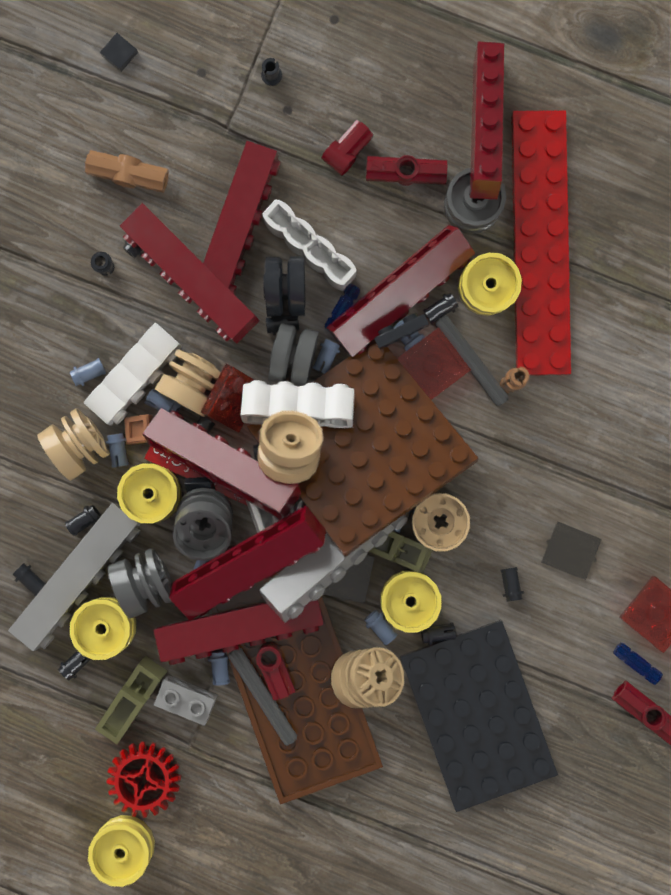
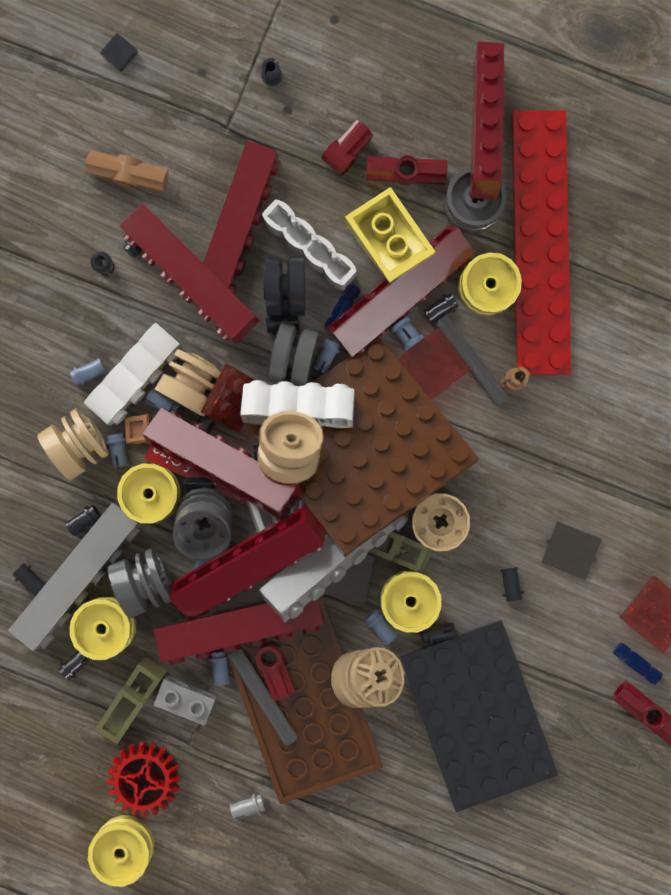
(248, 807): none -> light grey pin
(389, 235): none -> light yellow slope
(391, 335): black plate -> none

